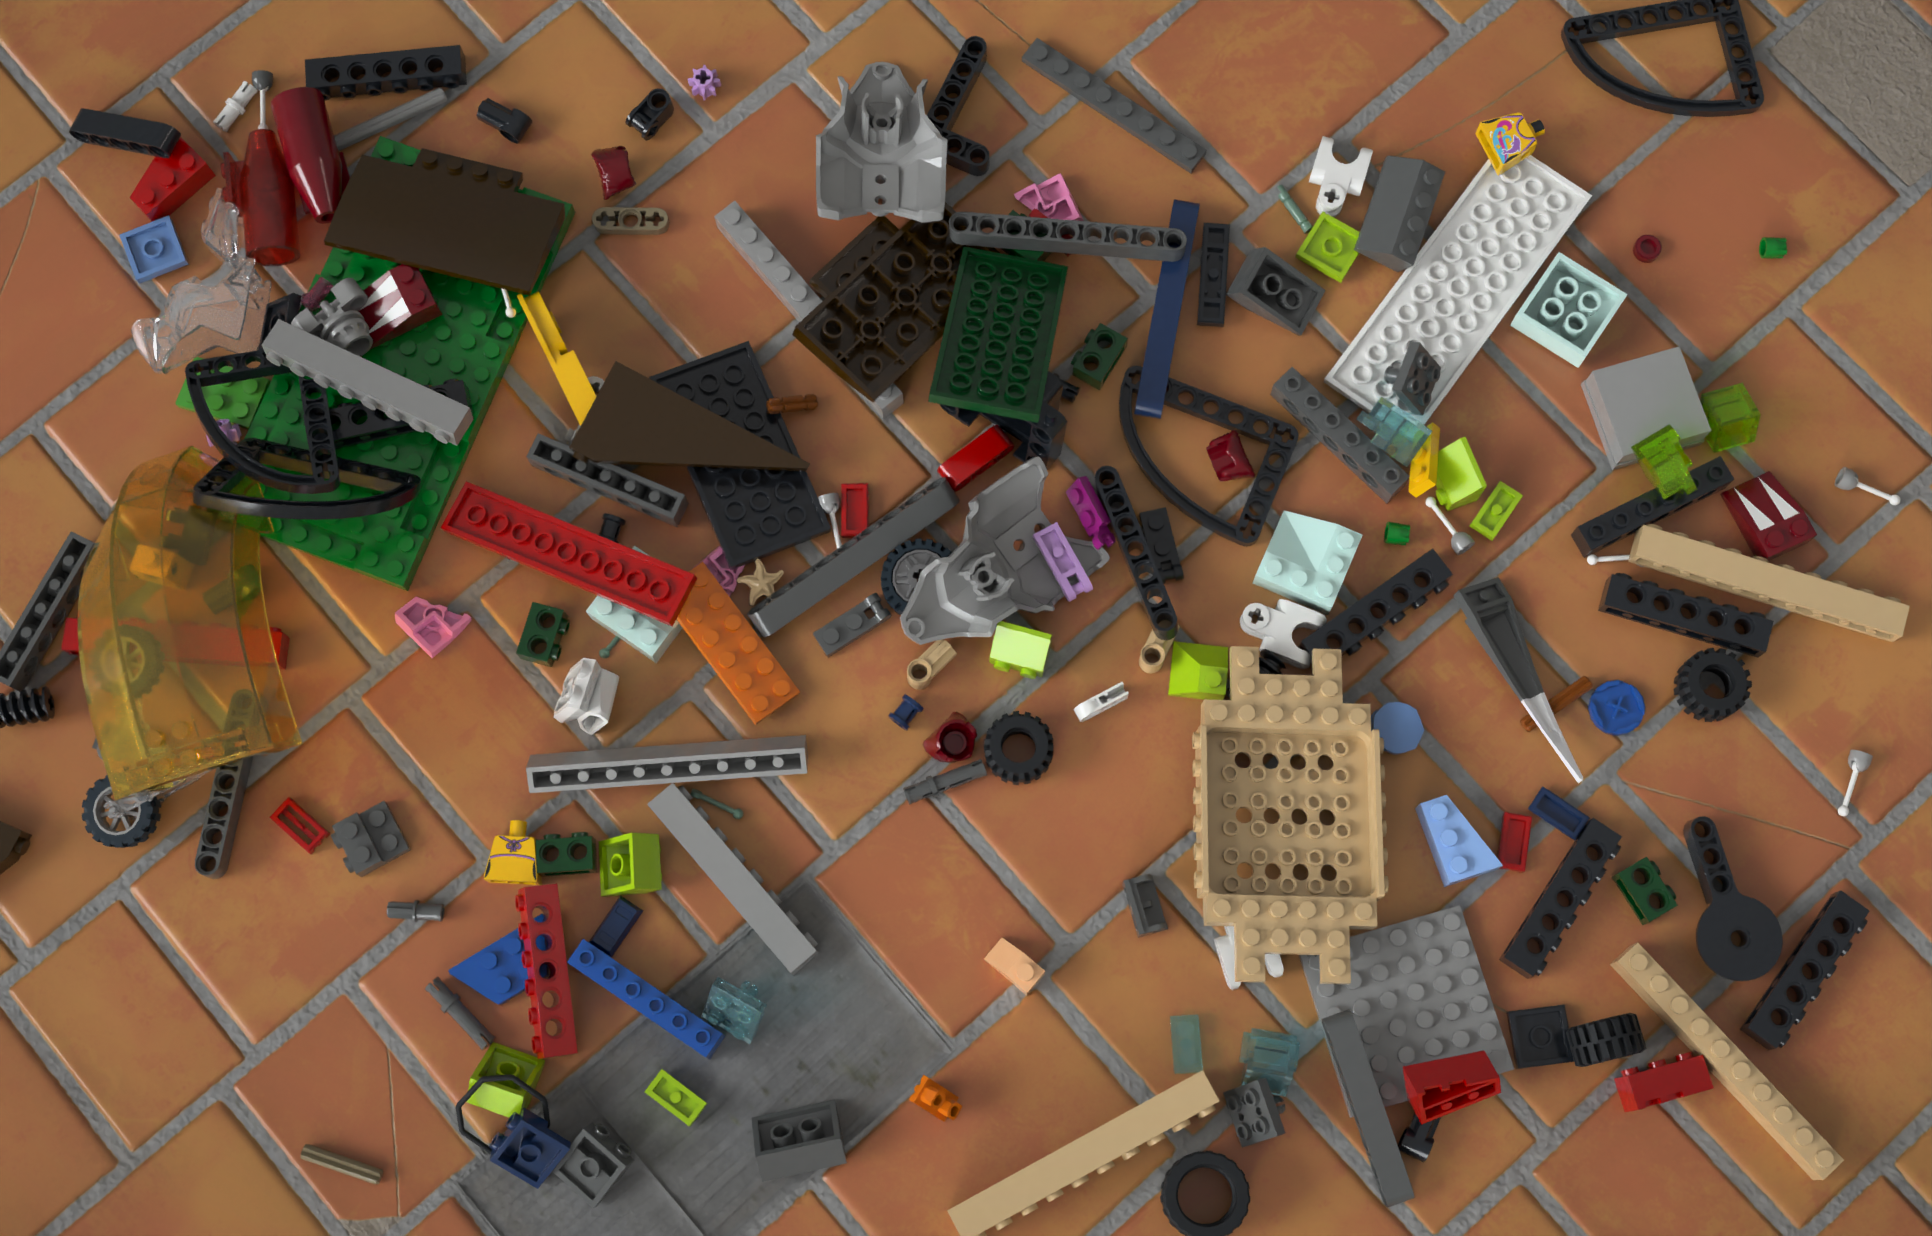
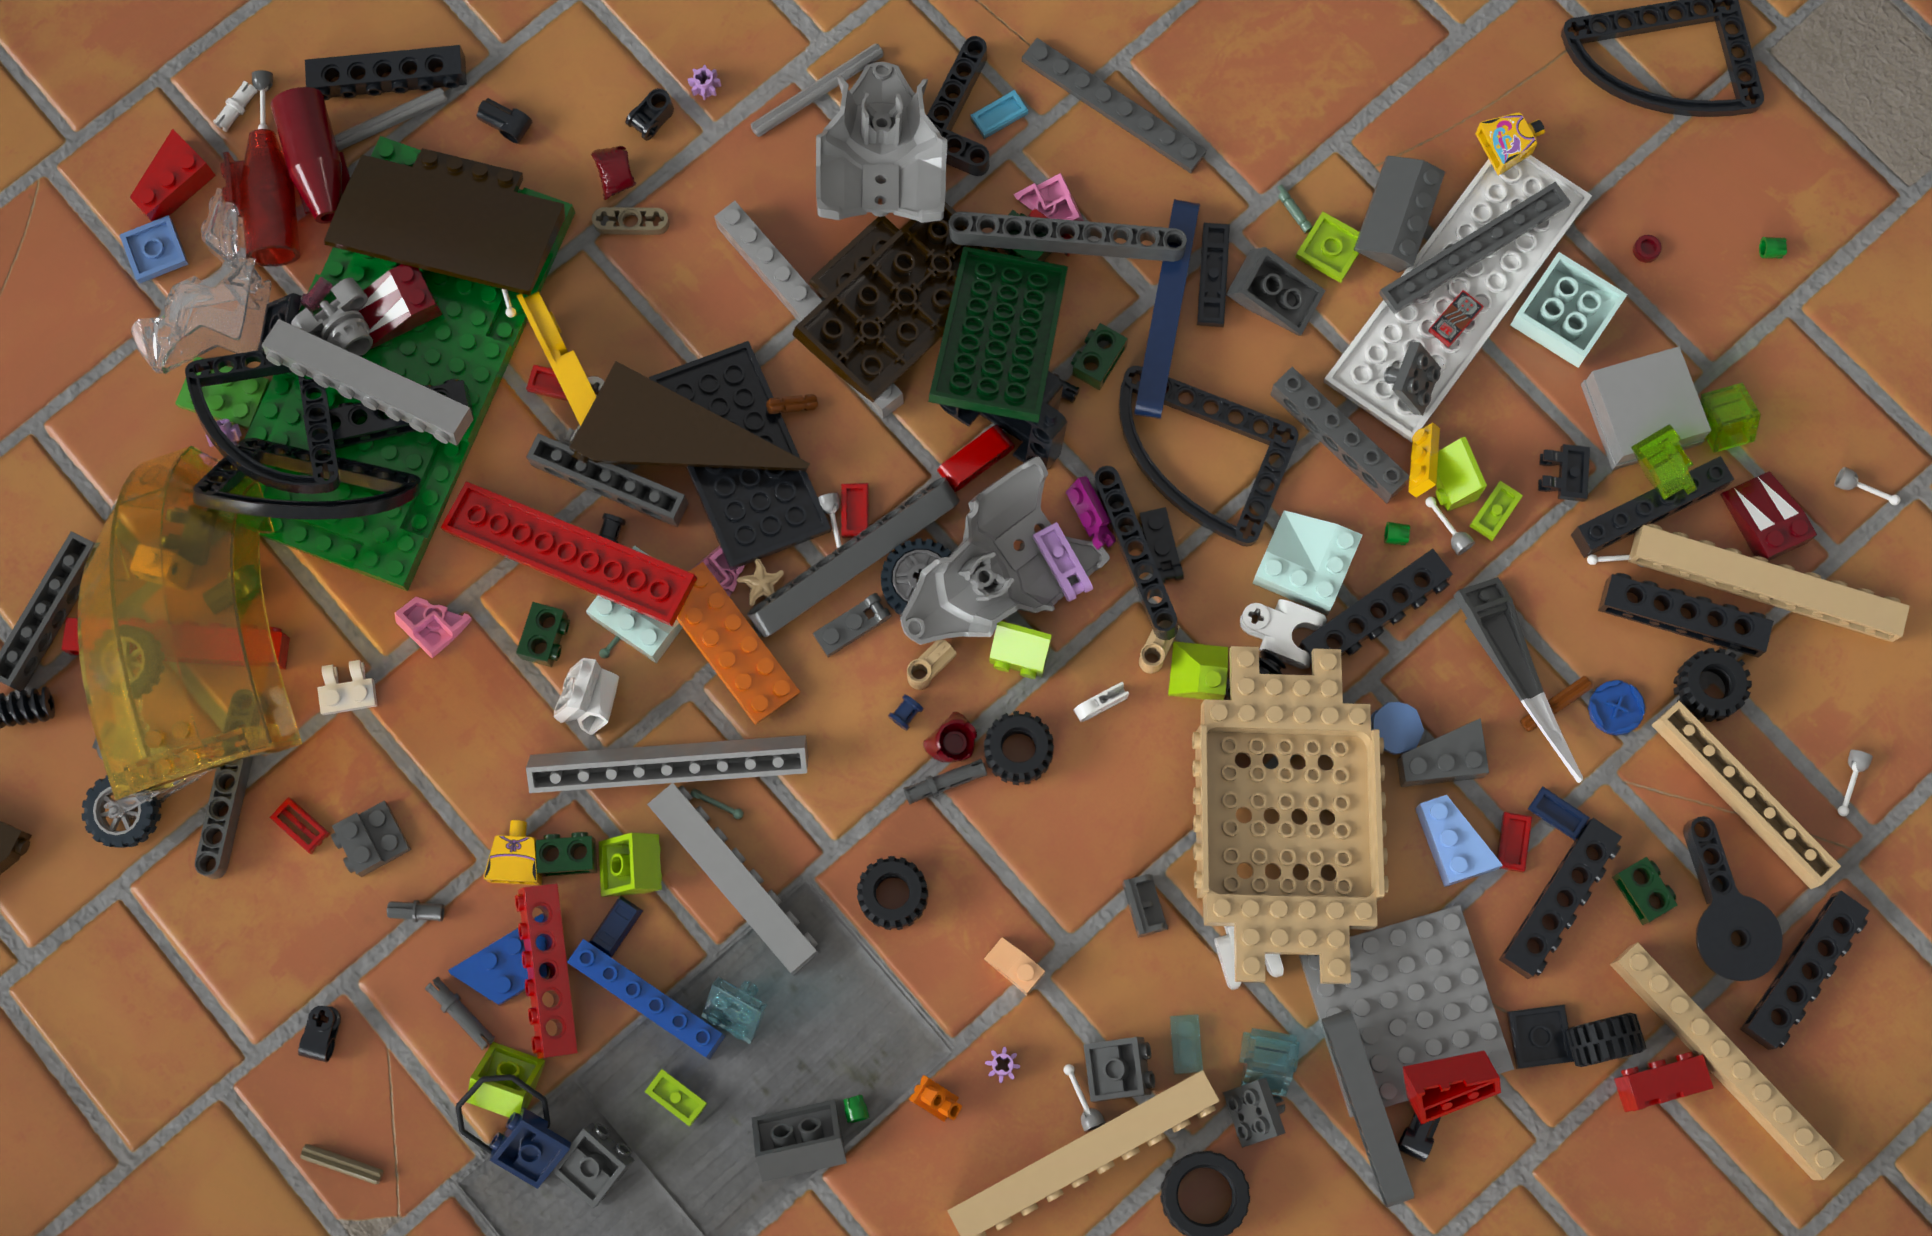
(125, 133): black beam -> none
(320, 1037): none -> black piece
(346, 696): none -> white plate
(545, 383): none -> red tile
(816, 90): none -> light grey axle
(855, 1109): none -> green hose
(887, 869): none -> black tyre
(999, 114): none -> medium azure tile
(1001, 1073): none -> lavender gear
(1091, 1117): none -> hinge
(1118, 1069): none -> dark grey plate
(1229, 457): dark red hair -> none
(1337, 178): white piece -> none
(1395, 430): clear light blue plate -> none
(1448, 758): none -> dark grey wedge
(1456, 318): none -> tile
(1474, 247): none -> dark grey plate
(1573, 472): none -> black plate
(1746, 795): none -> tan brick

